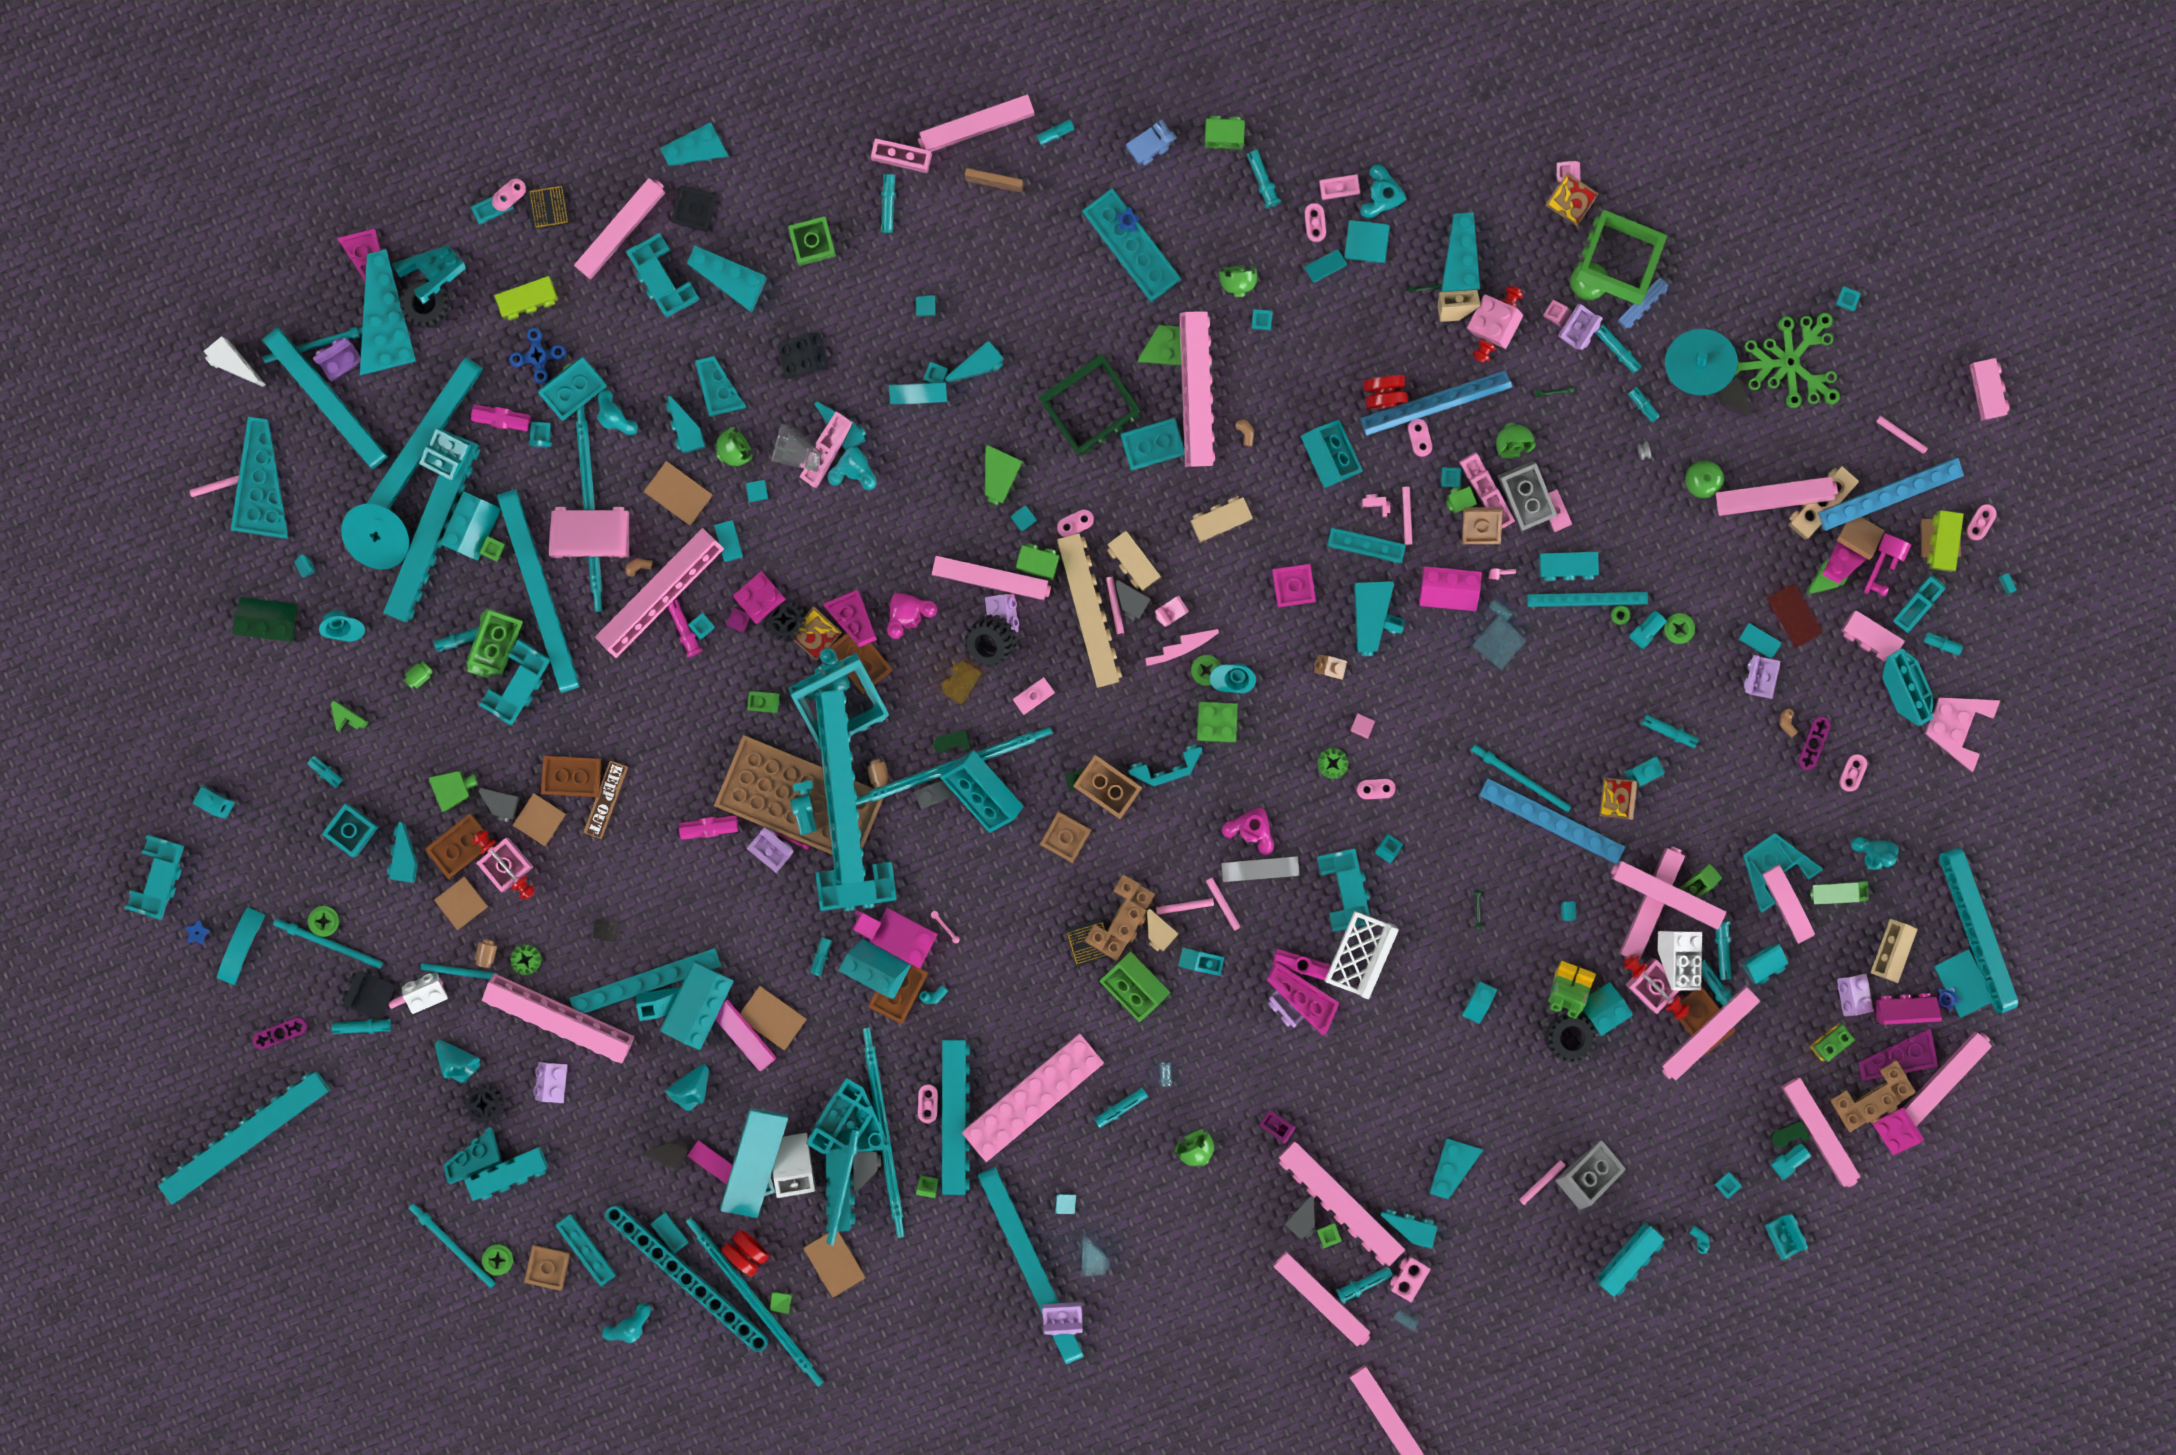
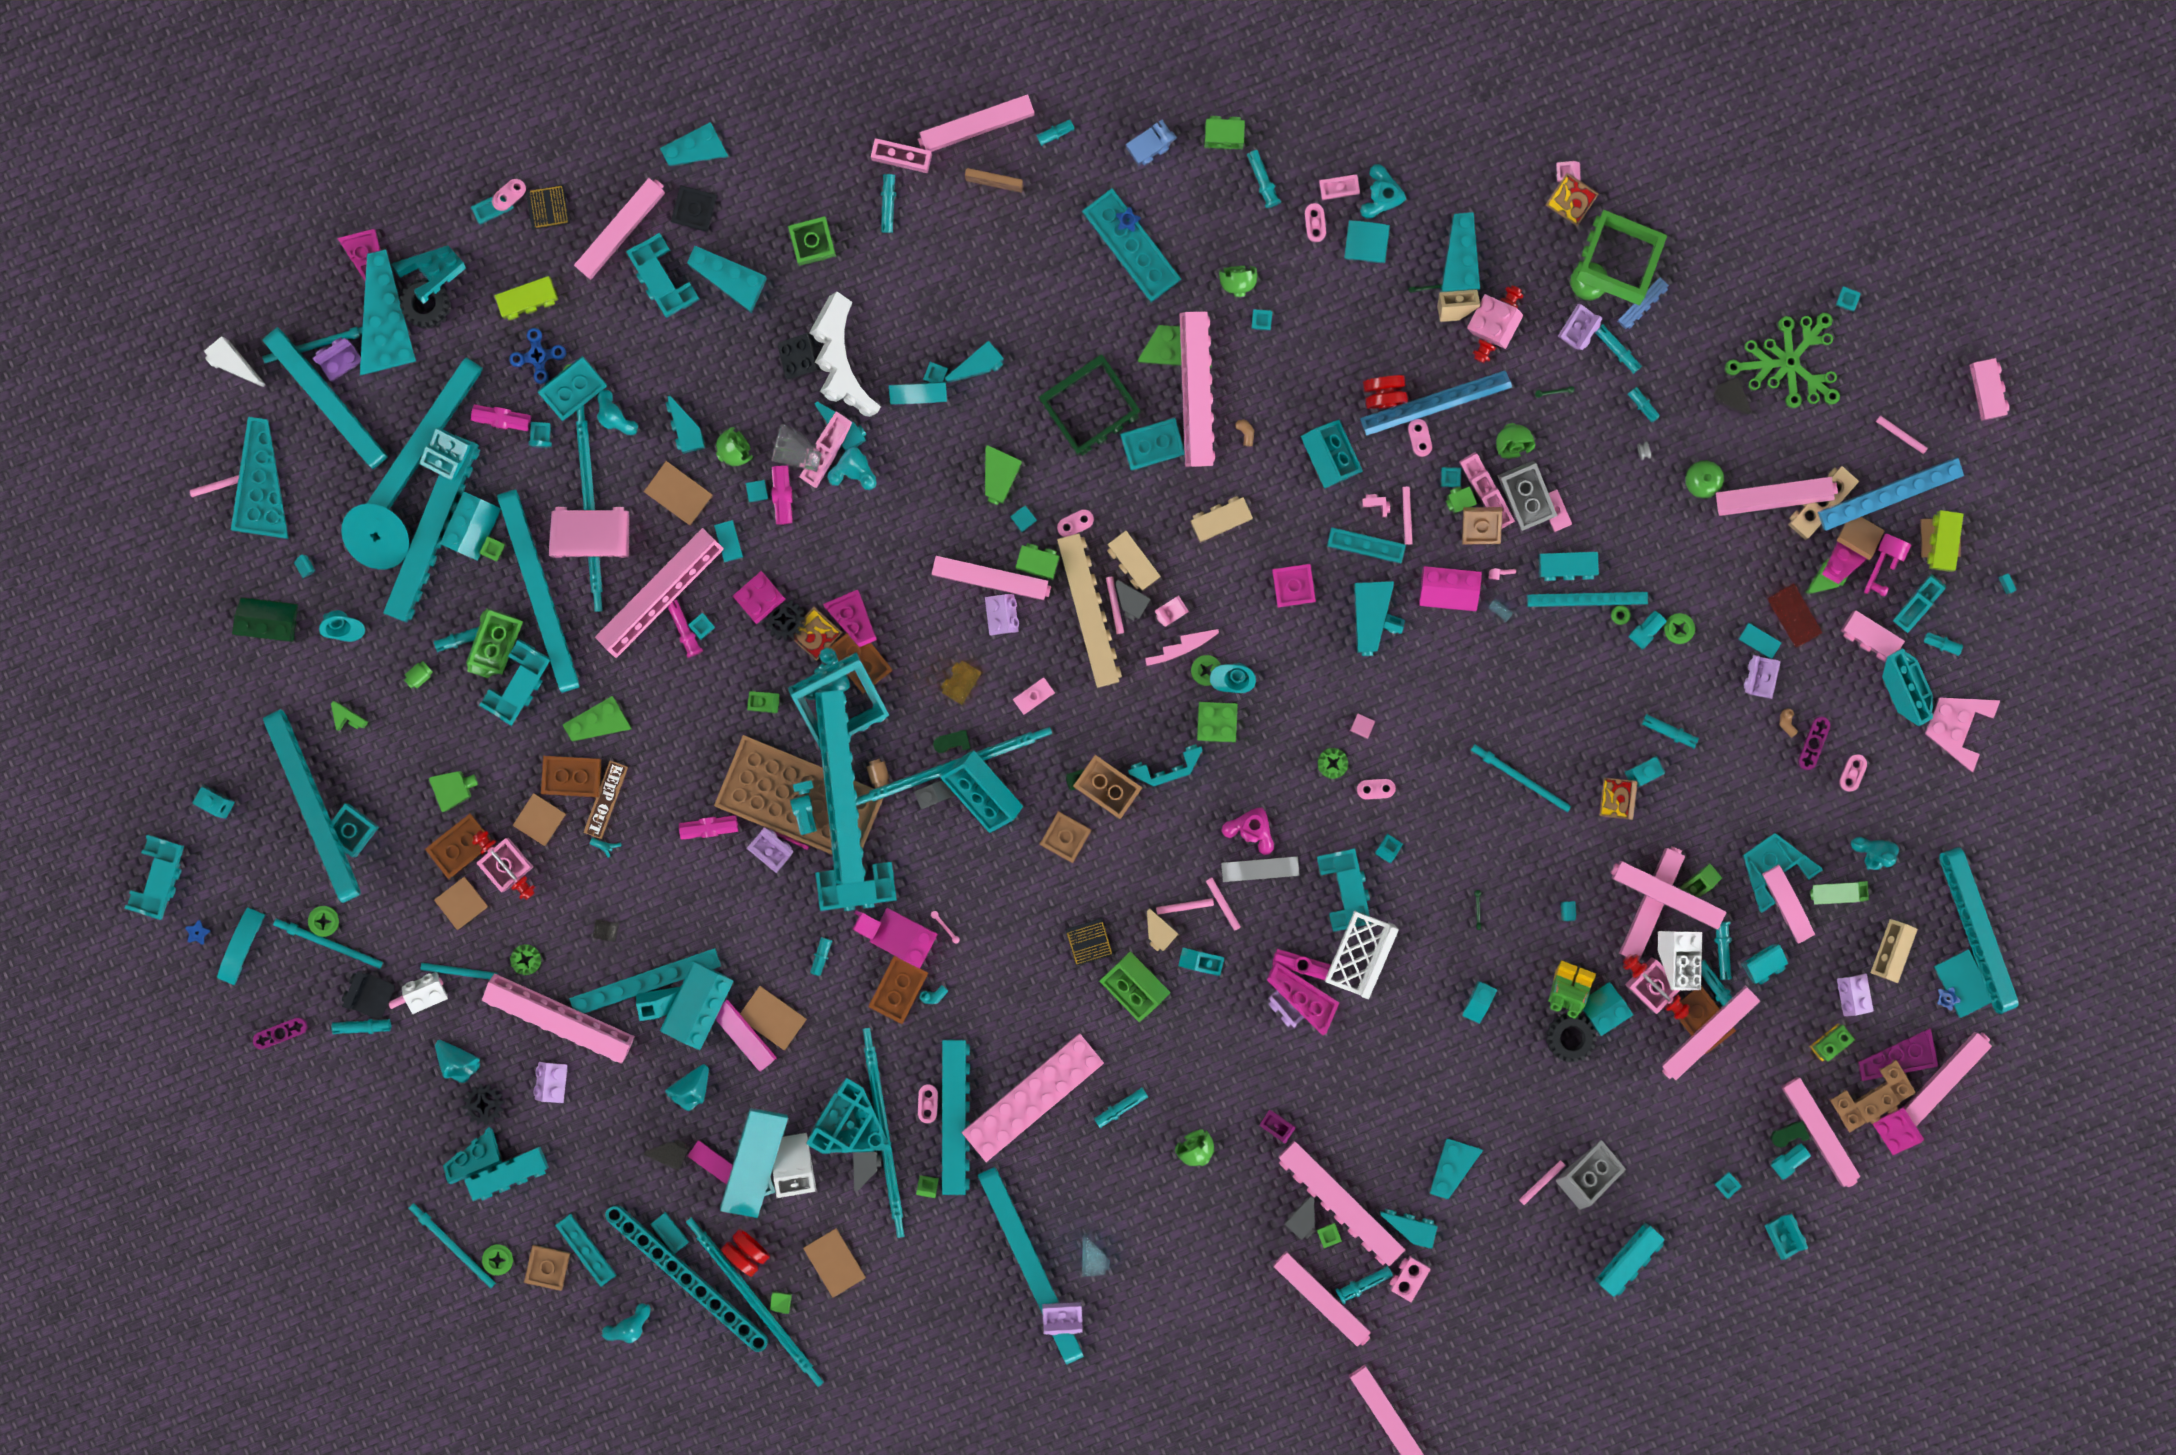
(243, 1138): teal brick -> none
(311, 806): none -> teal beam
(324, 772): teal axle -> none
(404, 861): teal slope -> none
(485, 953): medium nougat brick -> none
(500, 803): dark grey slope -> none
(597, 721): none -> bright green wing
(605, 847): none -> teal bar
(636, 564): medium nougat arm -> none
(716, 388): teal wing -> none
(738, 620): magenta plate -> none
(782, 495): none -> dark pink piece
(833, 359): none -> white arch
(834, 1170): teal wedge -> none
(851, 1150): teal bar -> none
(875, 968): teal slope -> none
(906, 612): dark pink head -> none
(925, 306): teal slope -> none
(999, 631): black tyre -> none
(1065, 1203): slope -> none
(1125, 921): medium nougat bracket -> none
(1165, 1075): clear light blue pin -> none
(1325, 266): teal slope -> none
(1330, 666): bracket -> none
(1406, 1320): clear light blue pin -> none
(1499, 642): clear light blue slope -> none
(1551, 821): dark azure plate -> none
(1557, 313): bright pink slope -> none
(1692, 352): teal piece -> none
(1702, 1239): teal arm -> none
(1907, 1009): dark pink slope -> none
(1981, 523): bright pink plate -> none

